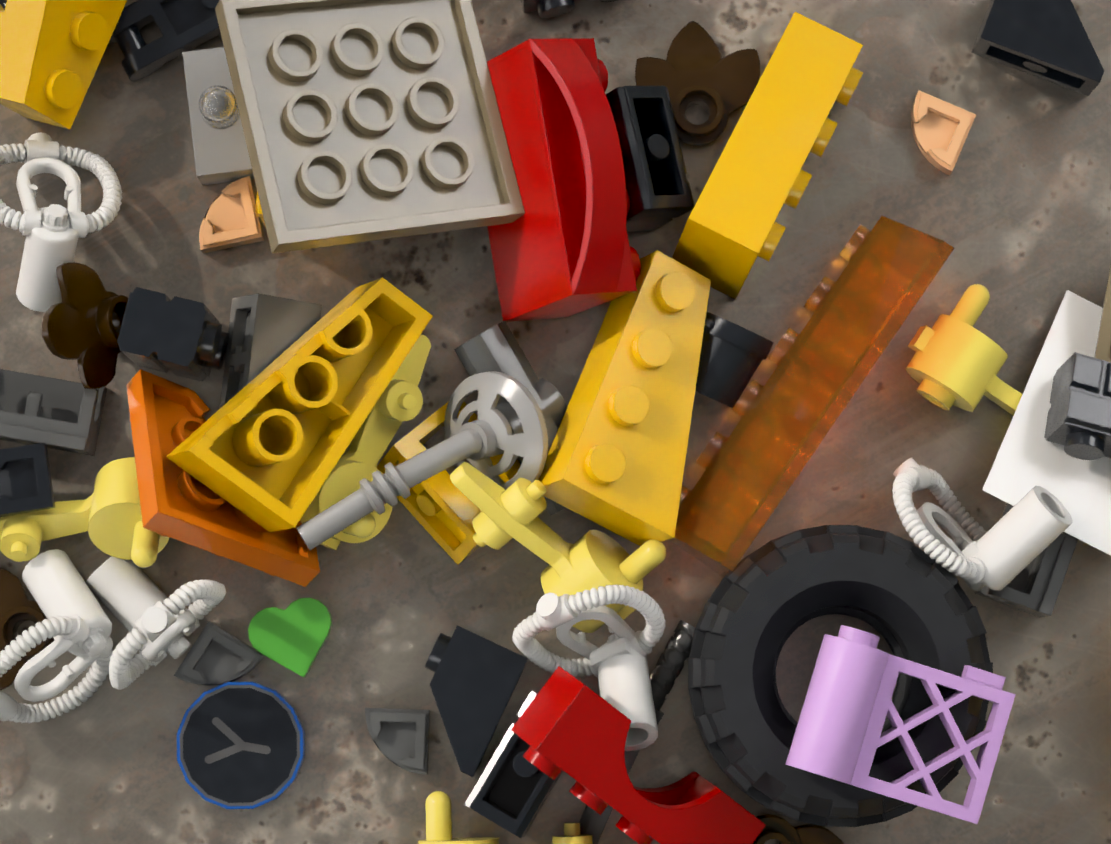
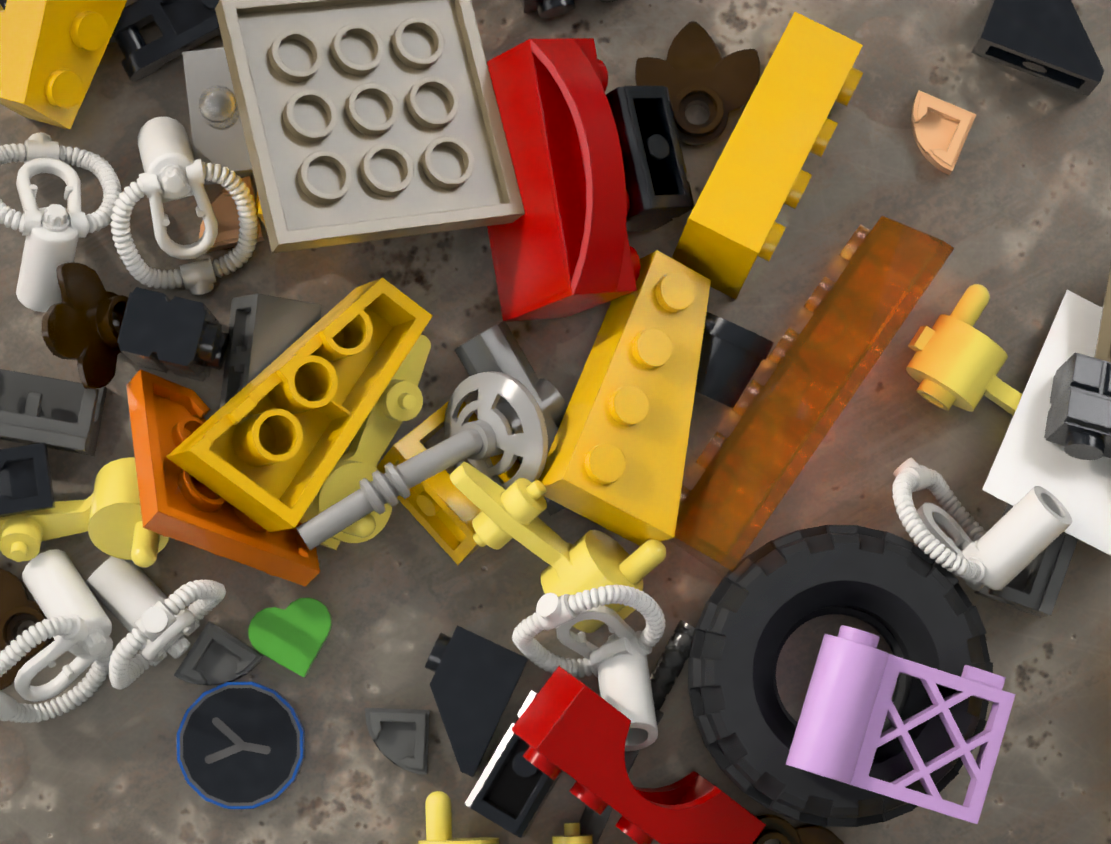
(169, 176): none -> white piece

